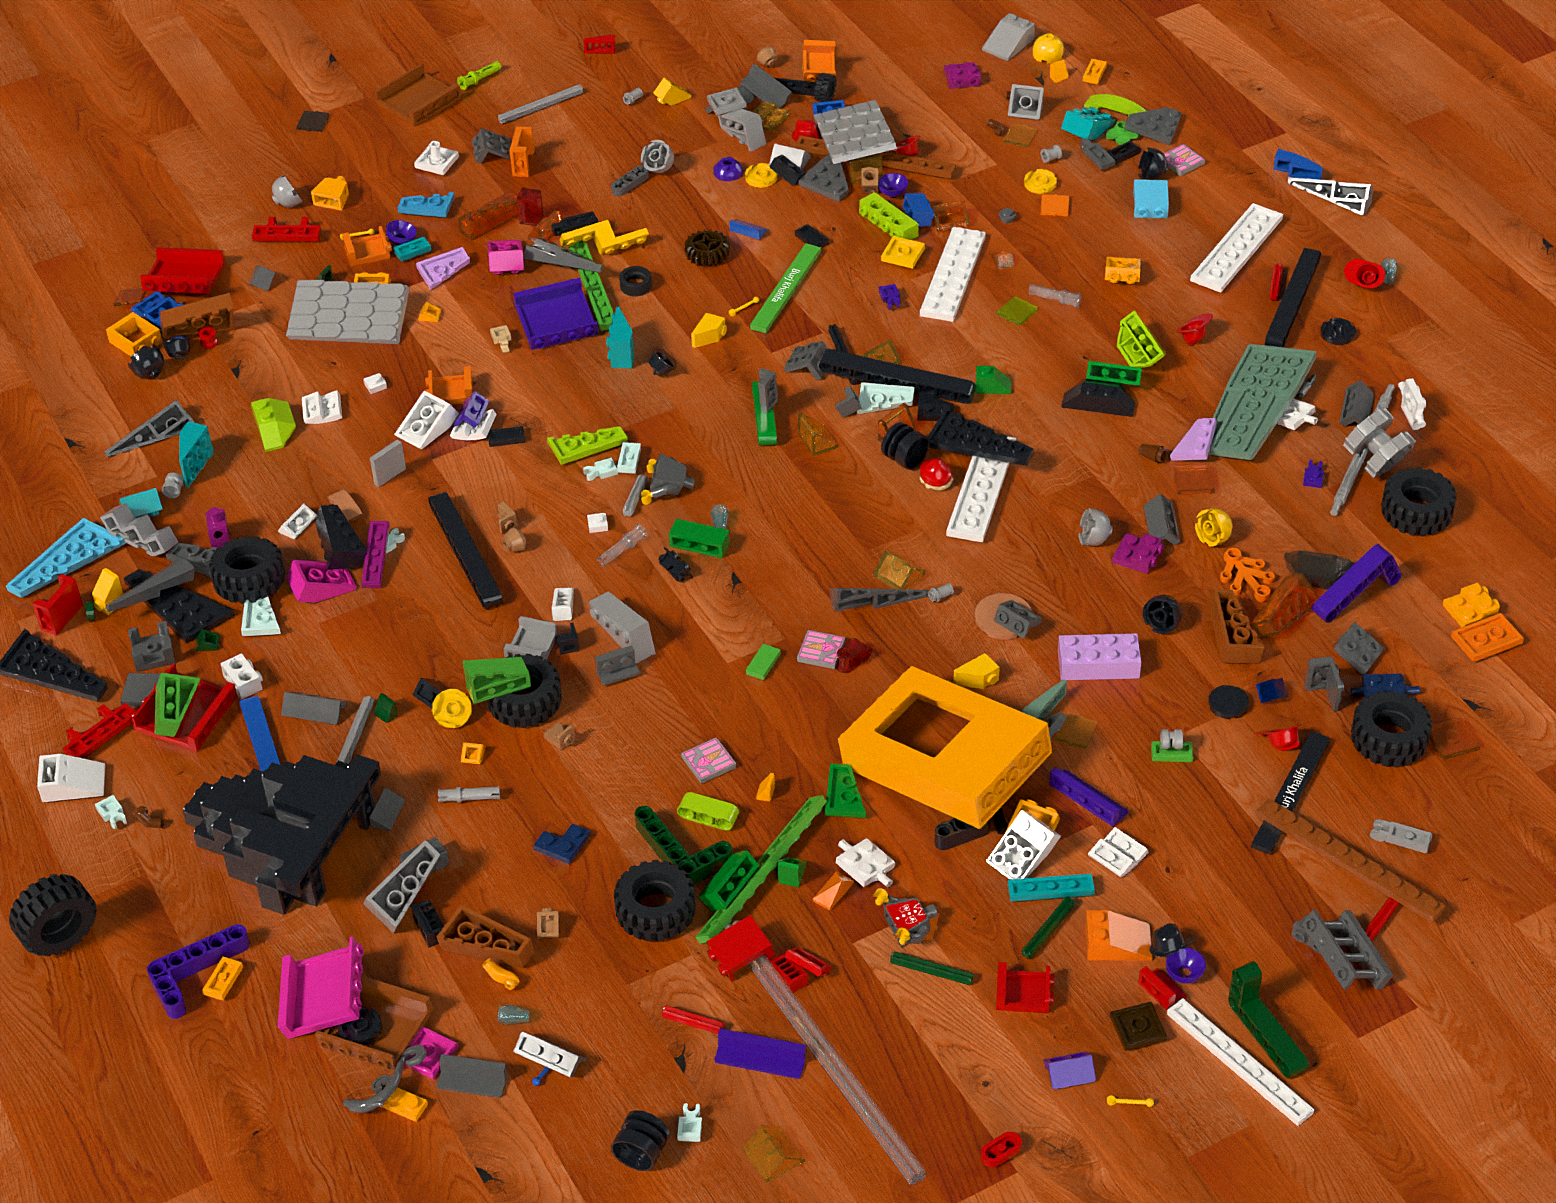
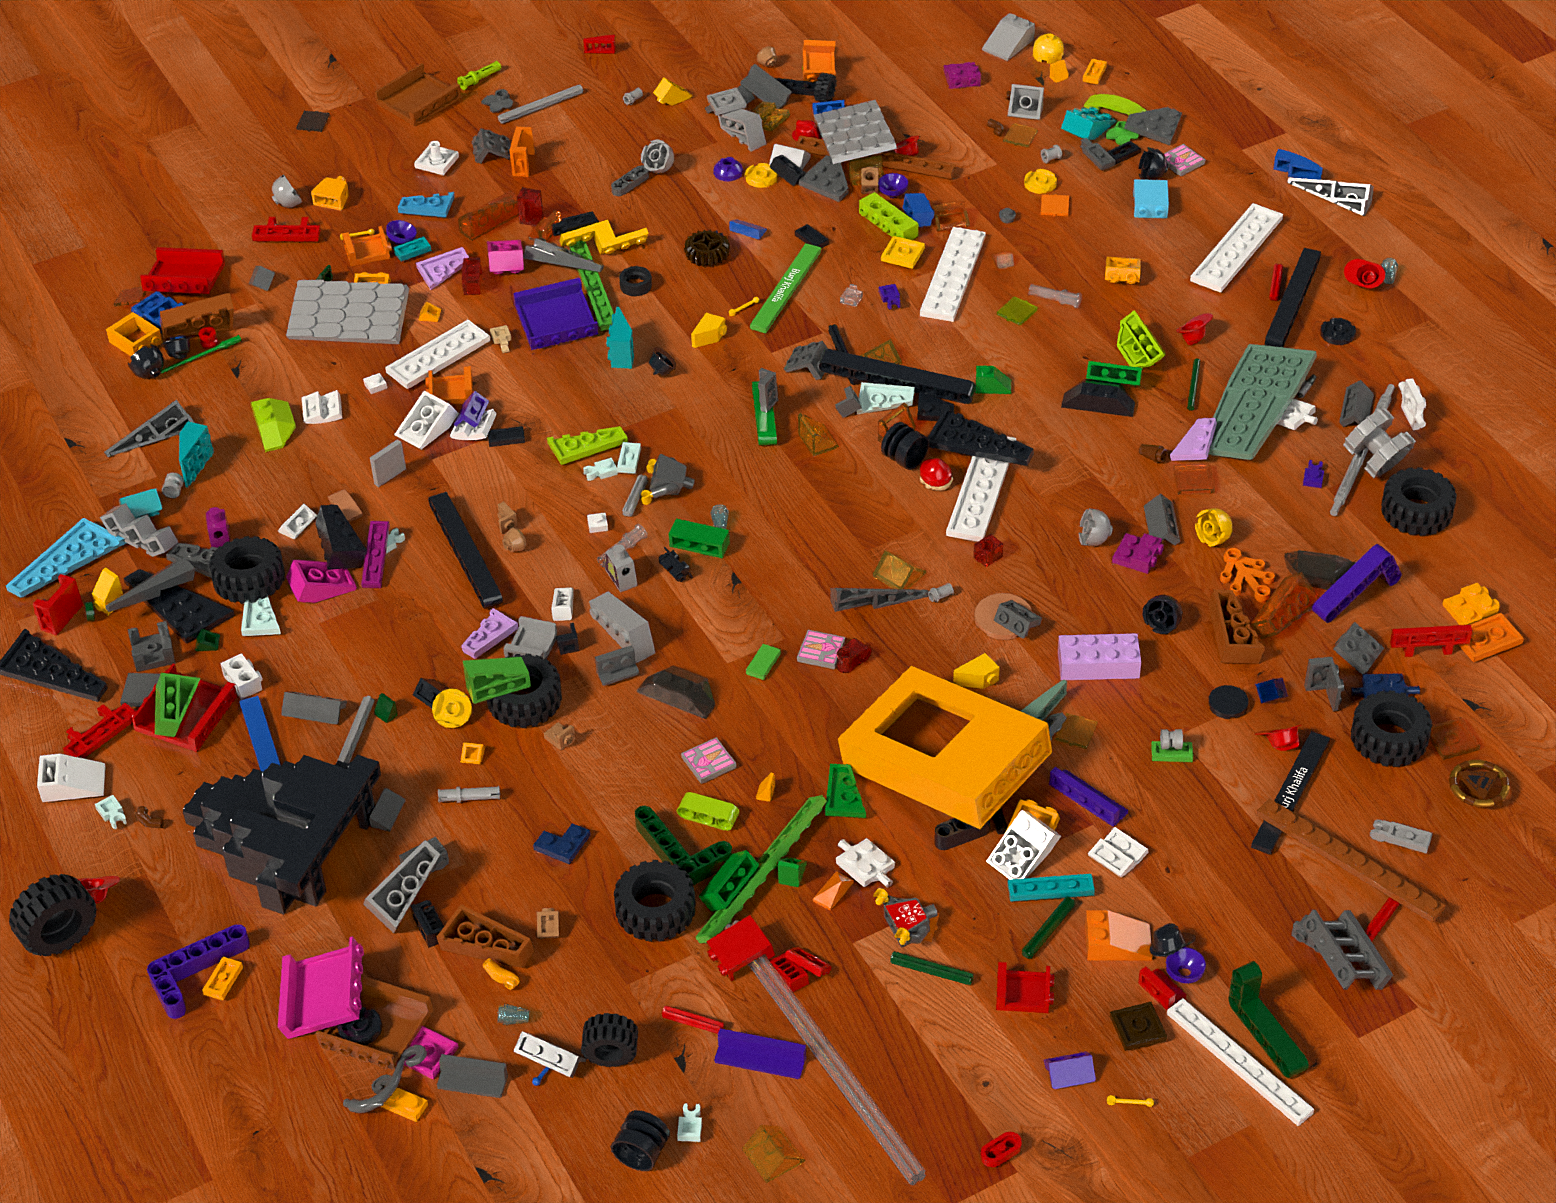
(99, 886): none -> red piece
(224, 344): none -> green piece
(437, 354): none -> white plate
(471, 276): none -> clear red panel
(490, 633): none -> lavender wing
(498, 101): none -> dark grey plate
(609, 1040): none -> black tyre
(618, 562): none -> light grey torso
(680, 690): none -> clear smoke wedge
(851, 296): none -> clear tile
(988, 550): none -> clear red brick
(1193, 385): none -> dark green bar
(1430, 636): none -> red hinge
(1479, 783): none -> piece

